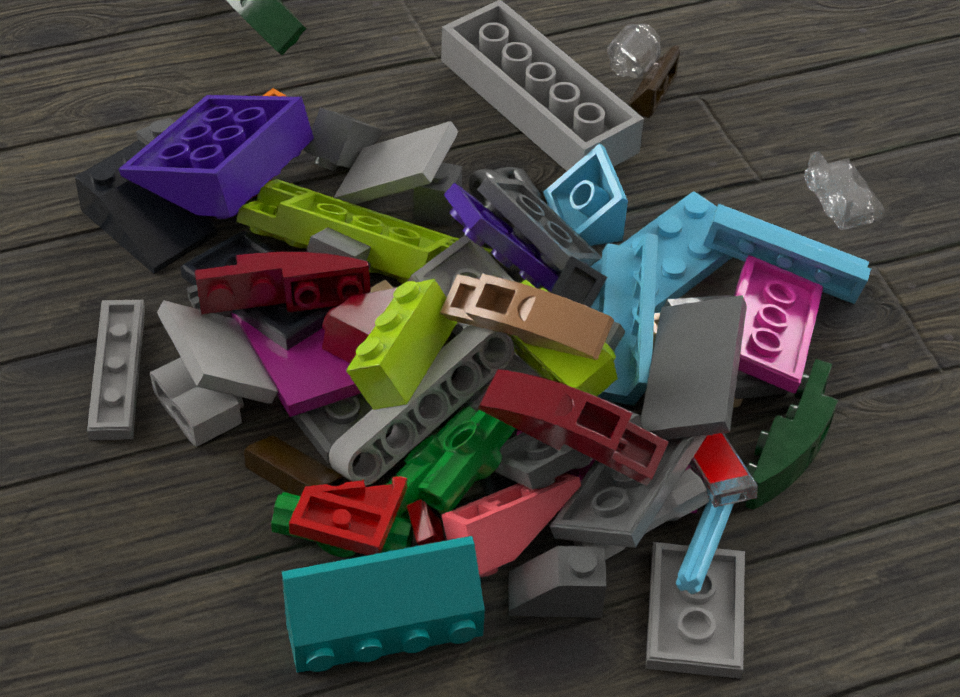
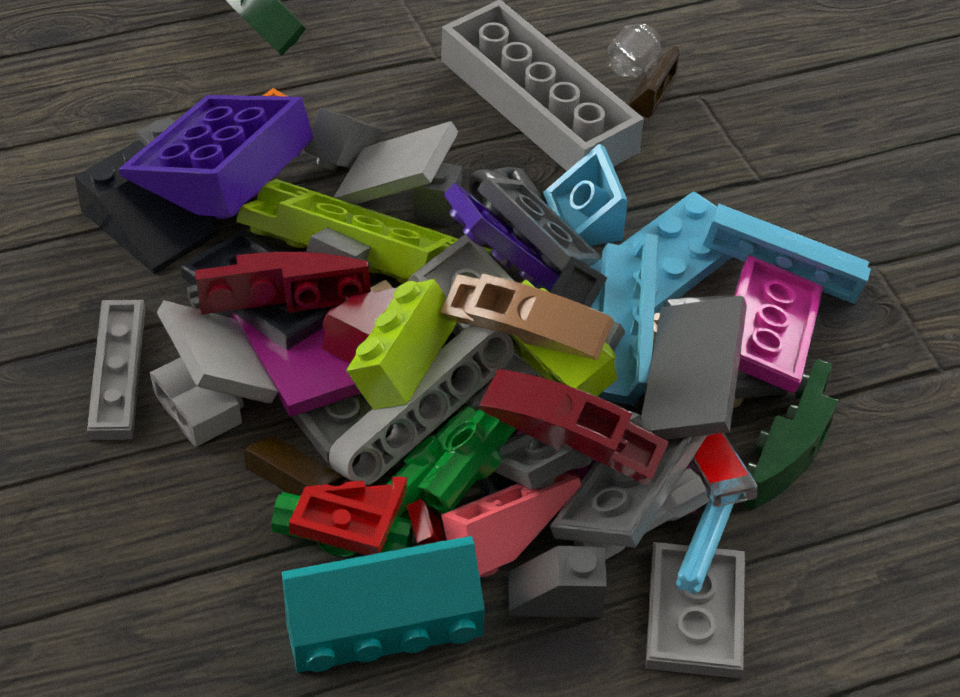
(842, 192): clear bracket -> none

